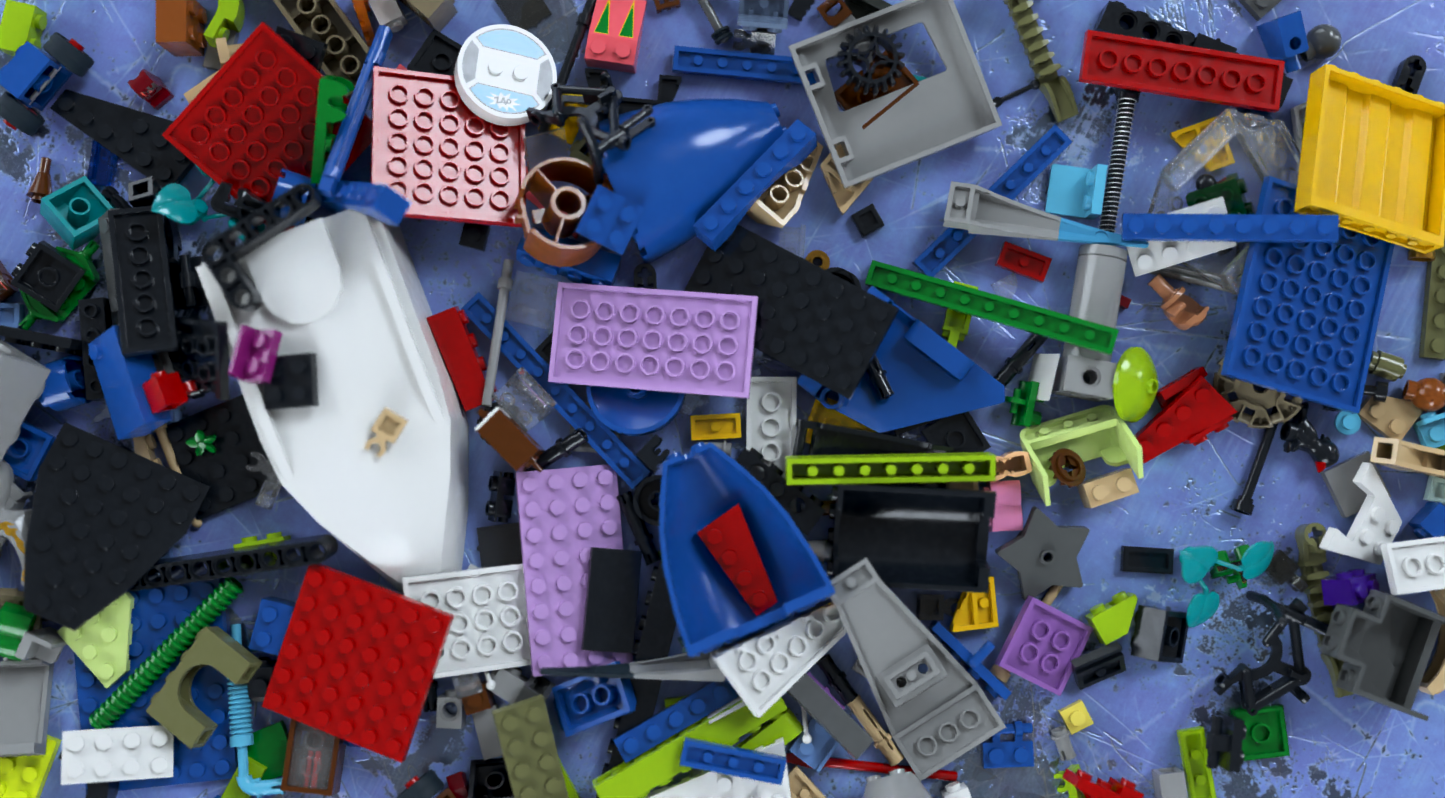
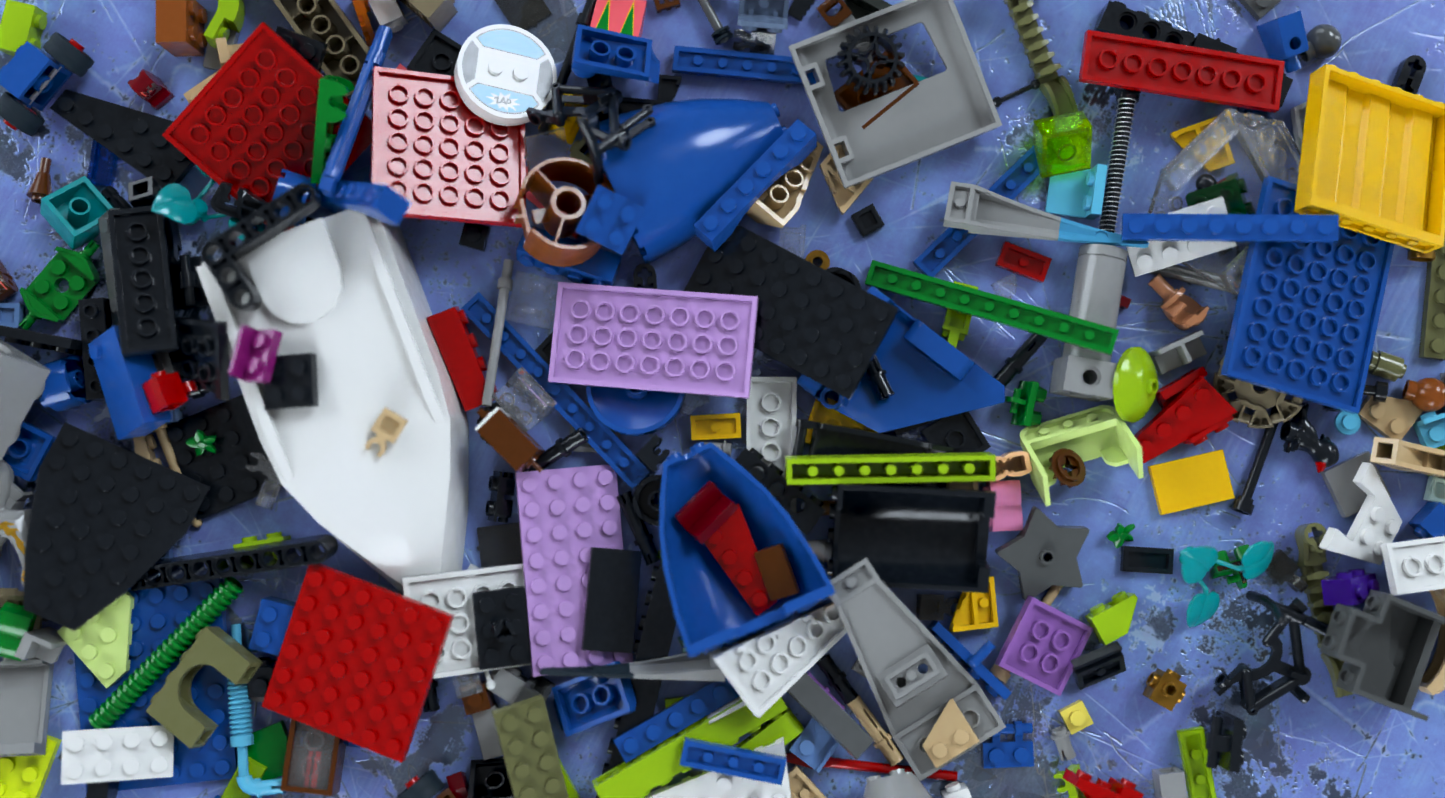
(47, 275): black plate -> none
(443, 717): light grey brick -> none
(501, 627): none -> black plate
(613, 55): none -> blue slope
(705, 512): none -> dark red panel
(776, 572): none -> reddish brown slope
(806, 738): white hinge -> none
(949, 735): none -> tan wing
(1043, 371): white sticker -> none
(1062, 143): none -> clear neon green slope
(1107, 488): tan brick -> none
(1121, 534): none -> green plant
(1159, 634): black slope -> none
(1165, 688): none -> pearl gold brick
(1178, 352): none -> light grey panel
(1191, 482): none -> yellow tile
(1265, 732): green tile -> none

